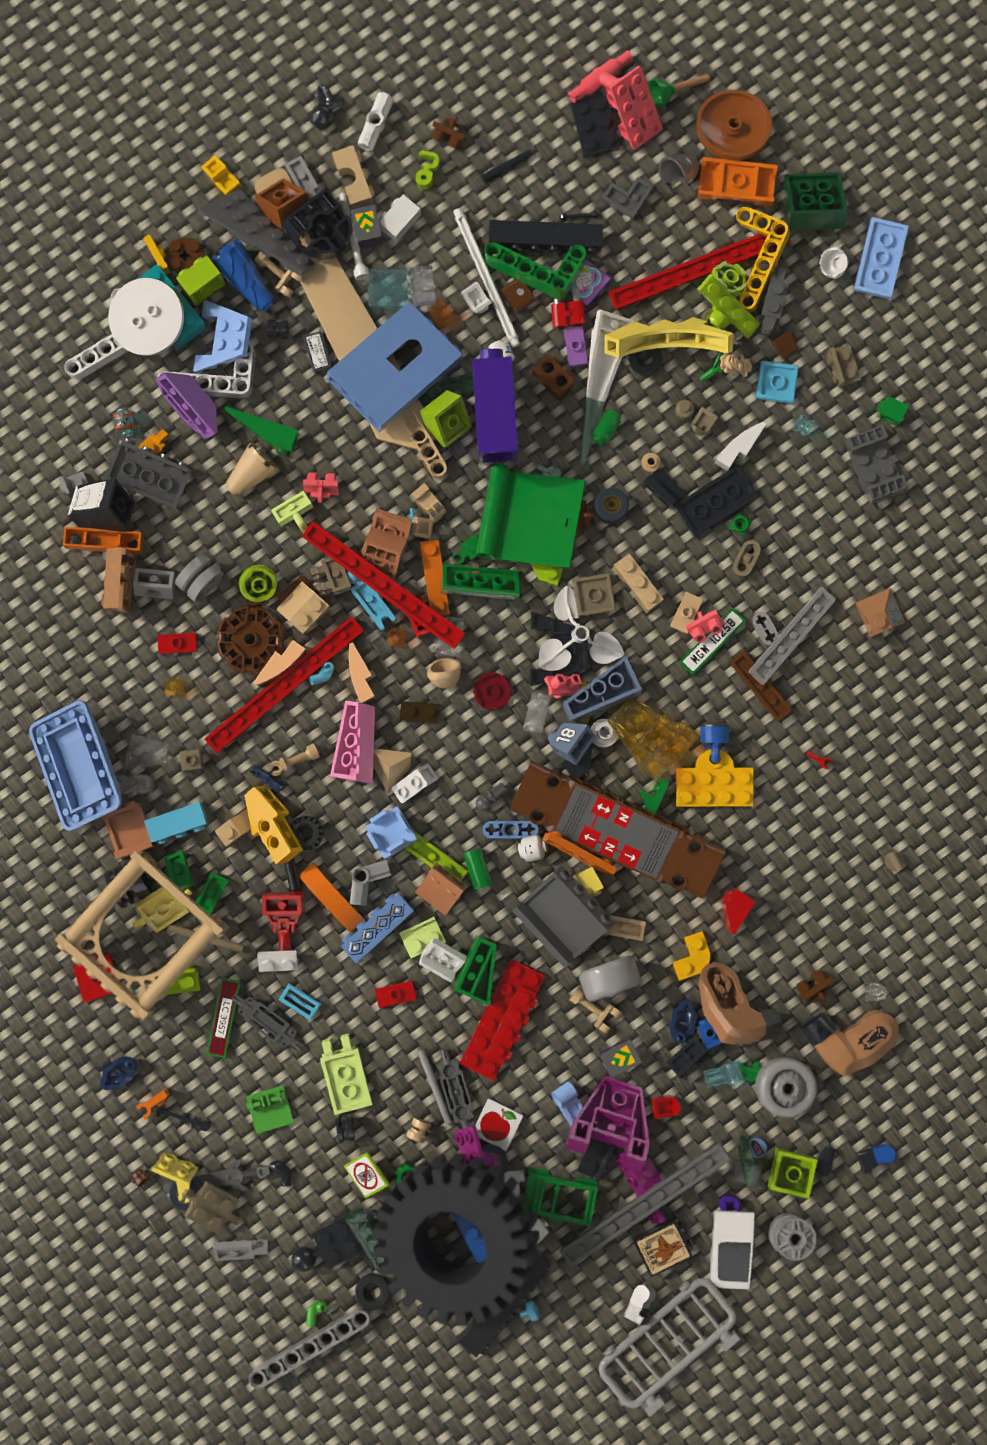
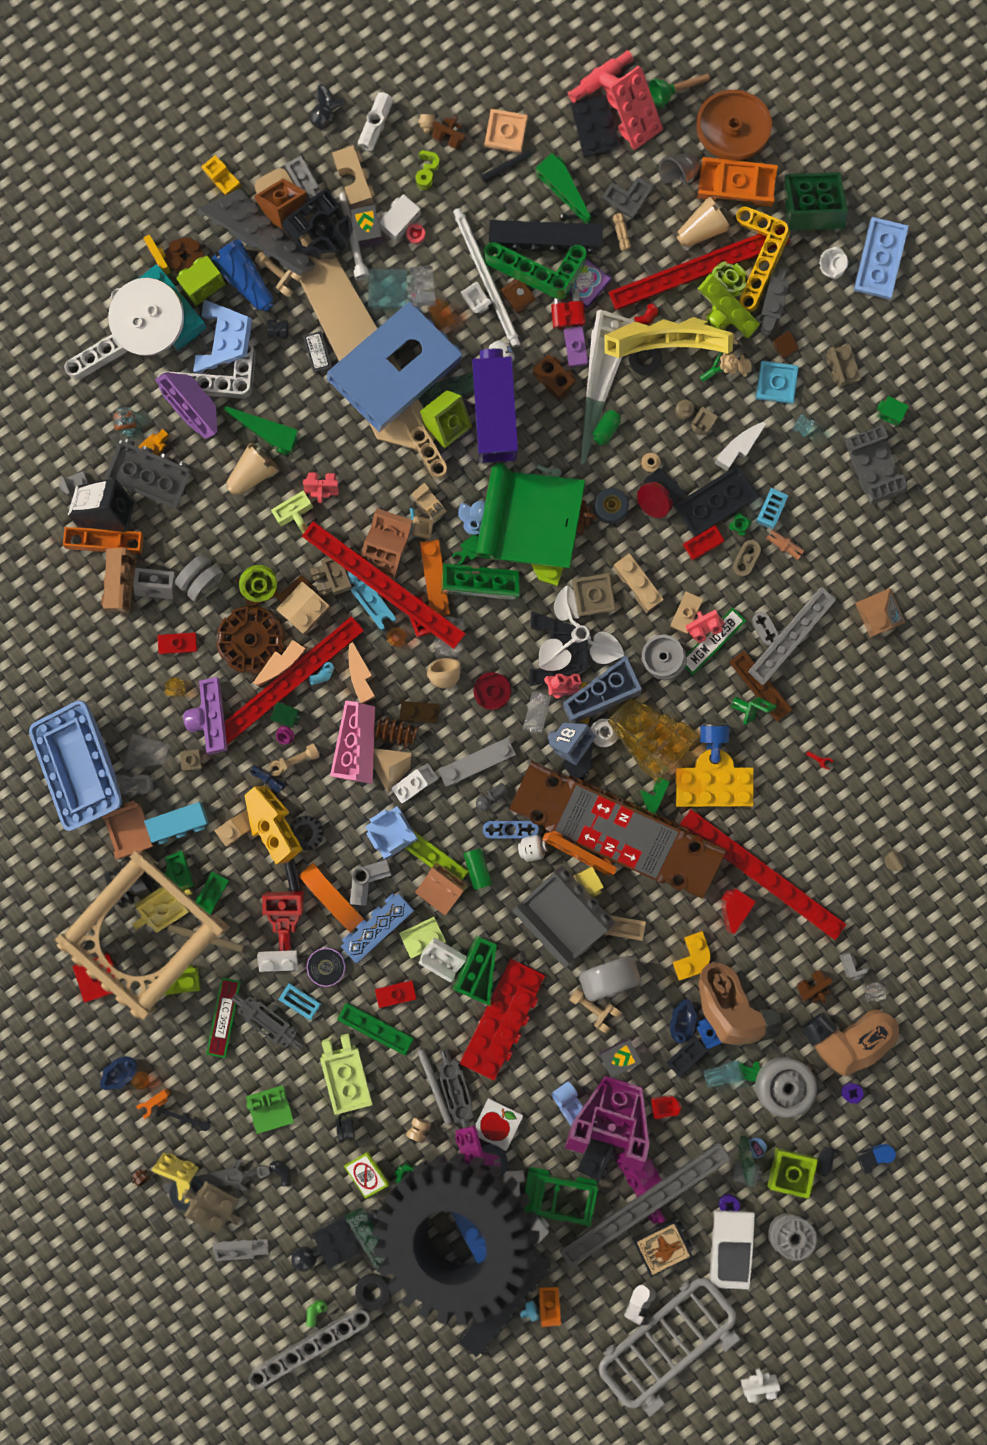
(140, 1080): none -> clear orange plate
(209, 716): none -> medium lavender plate
(285, 735): none -> magenta plate
(286, 715): none -> dark green brick
(326, 967): none -> black tile
(375, 1029): none -> green tile
(396, 732): none -> reddish brown piece
(415, 233): none -> coral tile
(426, 122): none -> tan plate
(471, 515): none -> light blue plate
(476, 762): none -> light grey plate
(506, 131): none -> light nougat plate
(549, 1306): none -> orange slope
(557, 178): none -> green slope
(621, 230): none -> tan axle
(649, 316): none -> red arm
(654, 499): none -> dark red tile
(657, 648): none -> light grey wheel
(703, 224): none -> tan cone
(703, 542): none -> red plate
(751, 708): none -> green bracket
(760, 1384): none -> white hips
(765, 876): none -> red plate
(766, 522): none -> medium azure slope
(785, 544): none -> nougat pin
(849, 964): none -> light grey bracket
(849, 1090): none -> dark purple wheel

